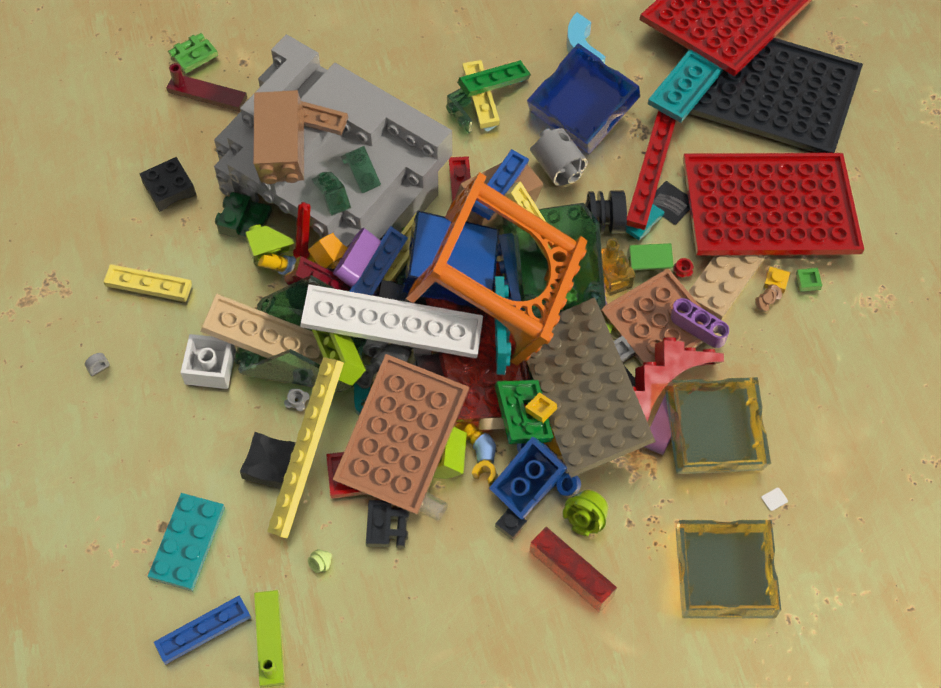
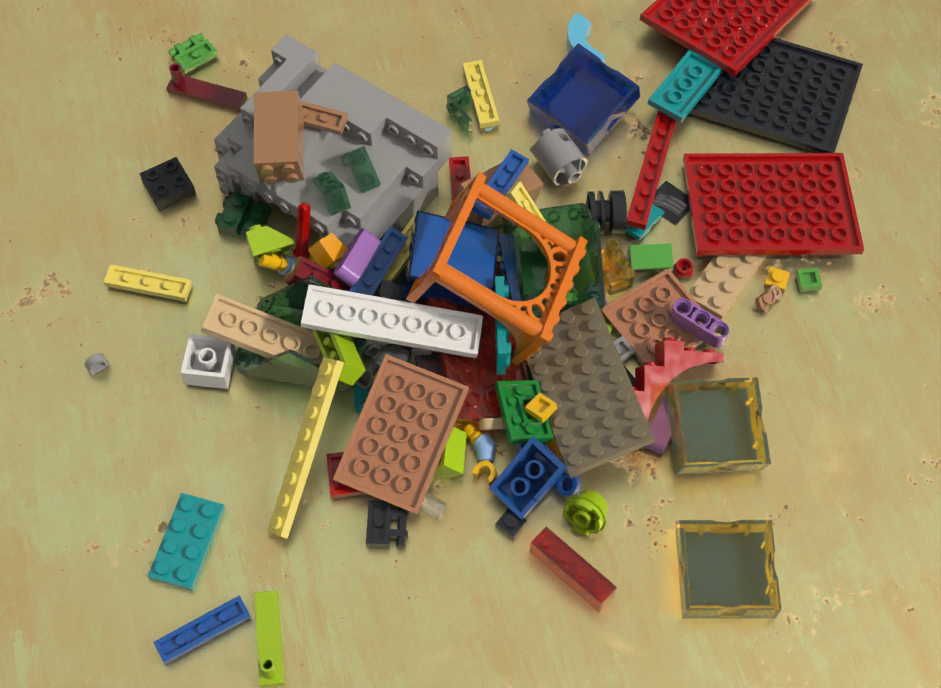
(267, 460): black brick -> none
(292, 395): light grey plate -> none
(319, 560): yellowish green plate -> none
(493, 78): green plate -> none
(774, 499): white sticker -> none

